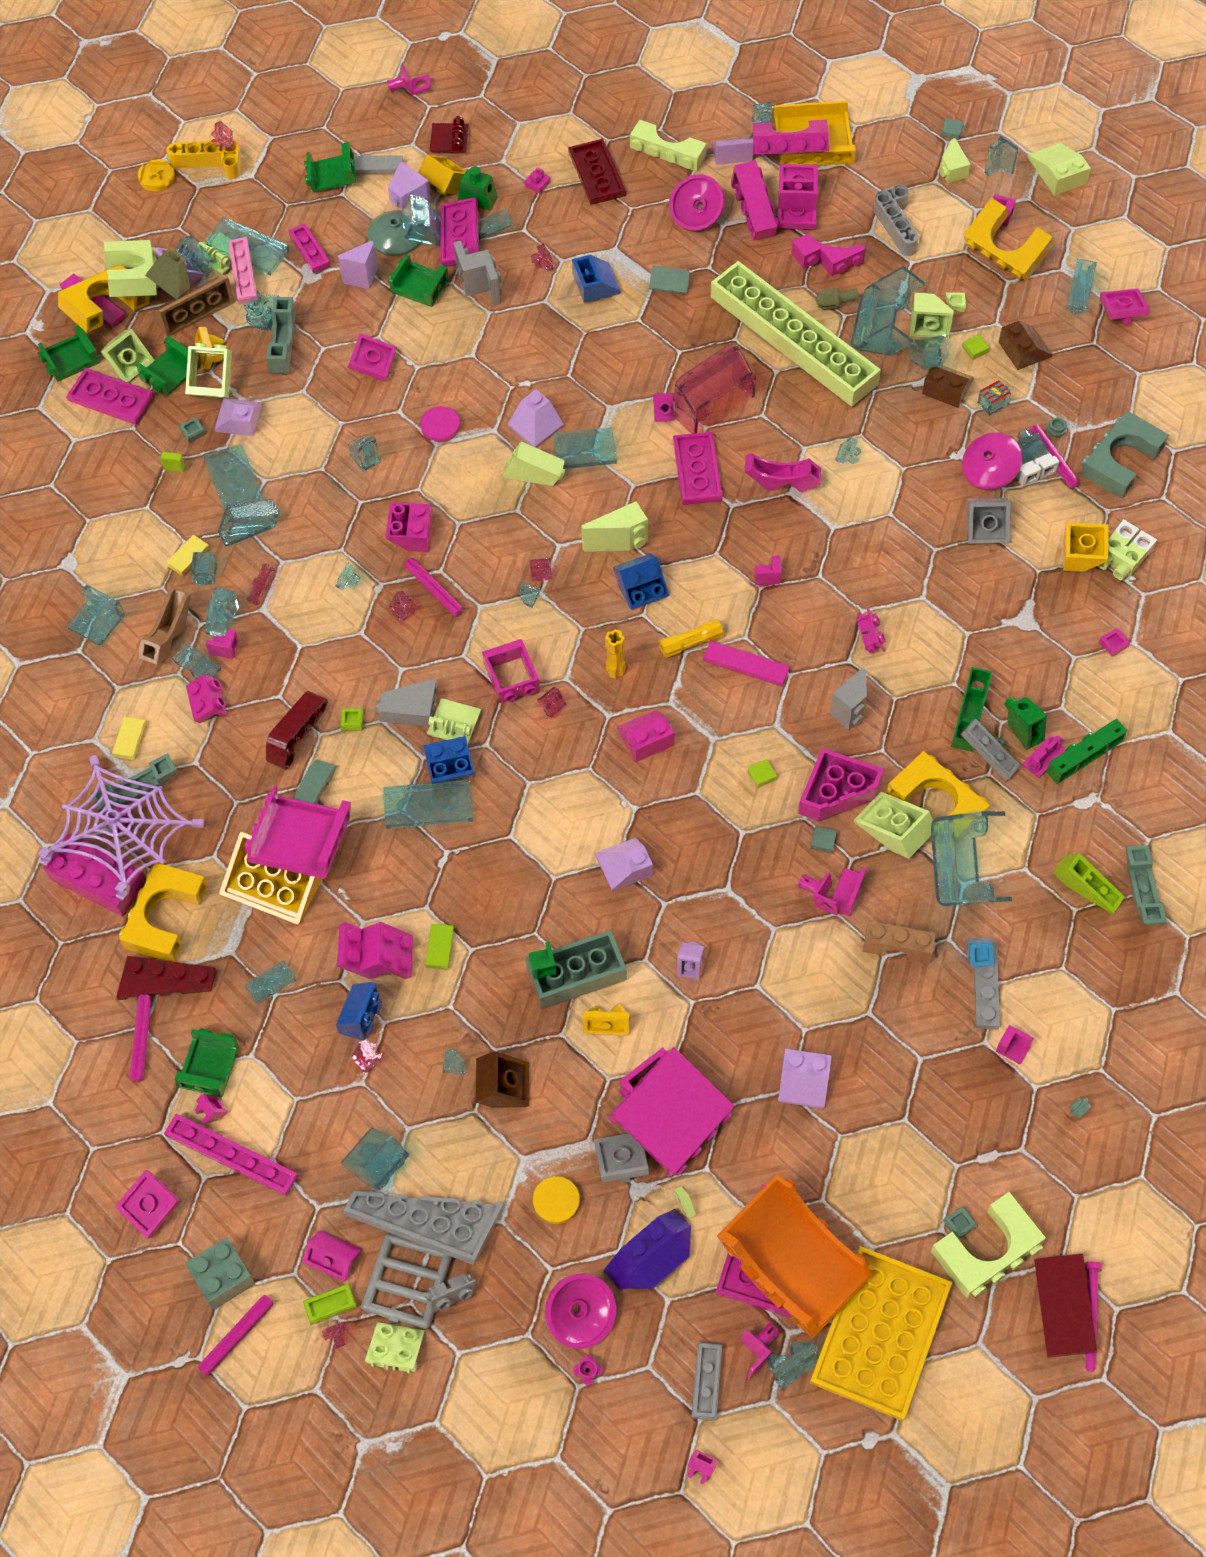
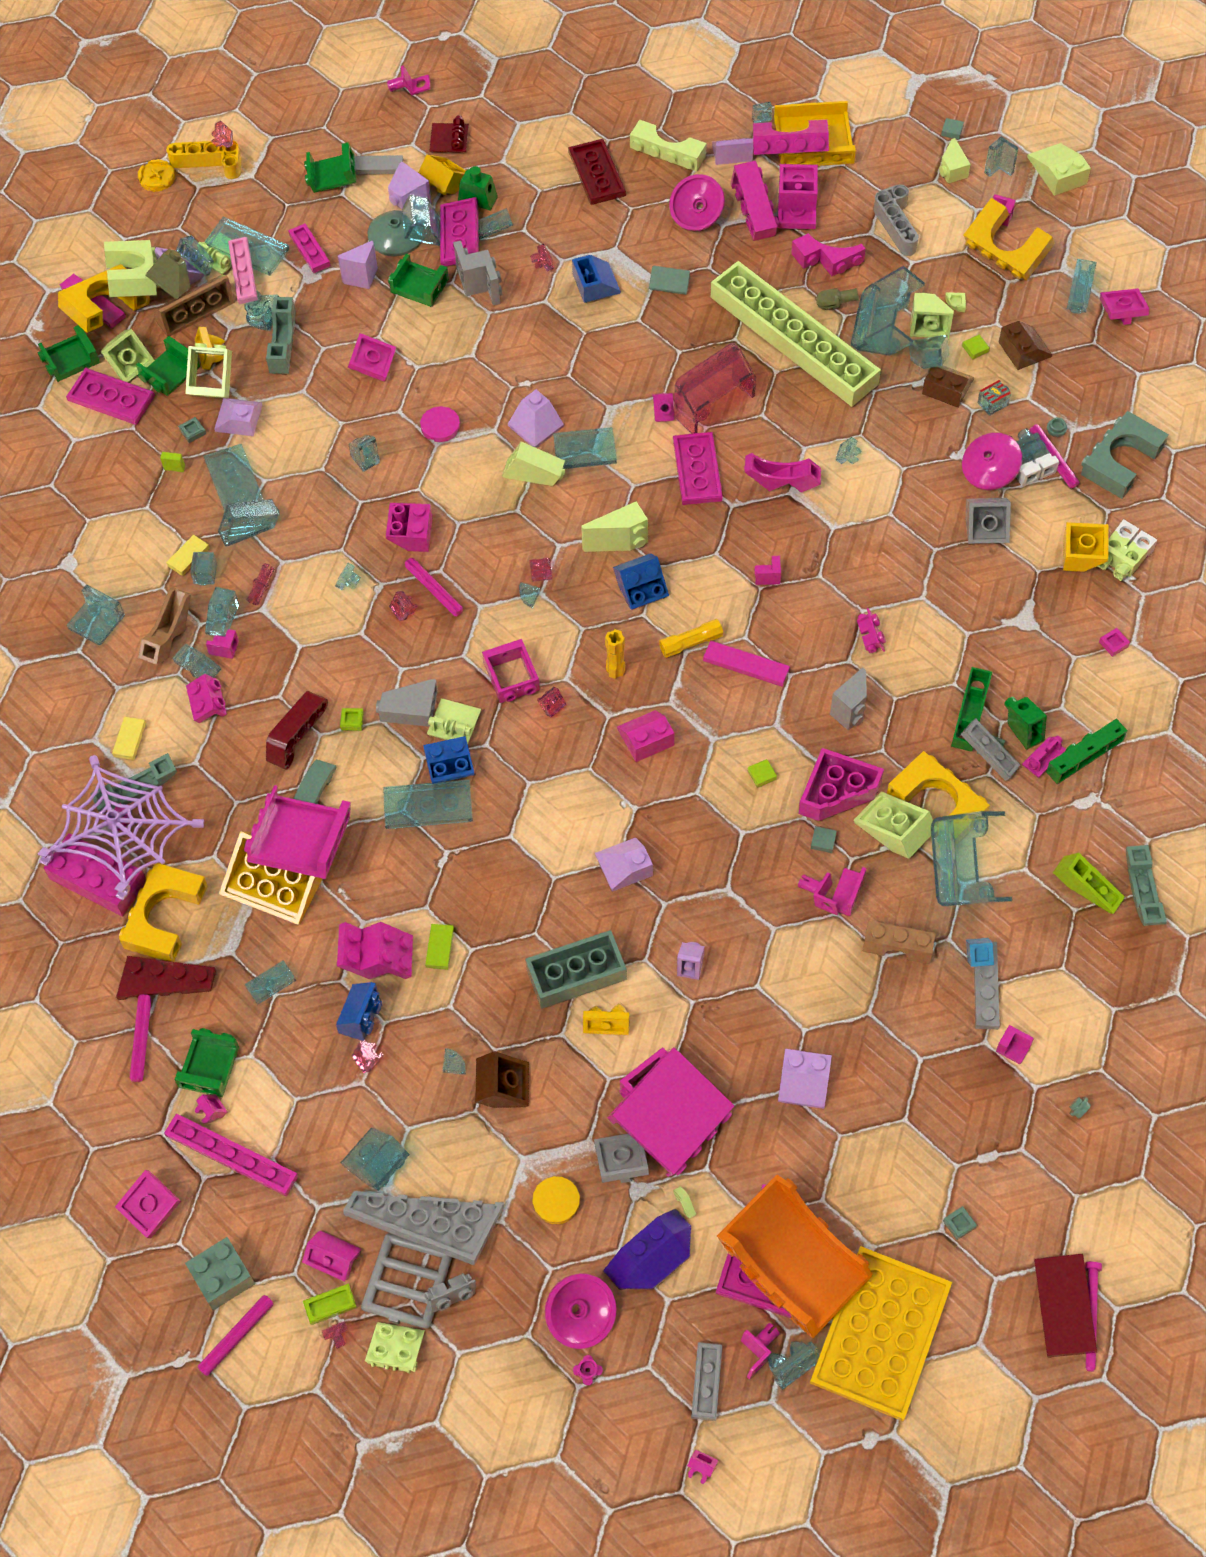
(537, 180): dark pink tile -> none
(542, 962): green panel -> none
(974, 1274): yellowish green arch -> none

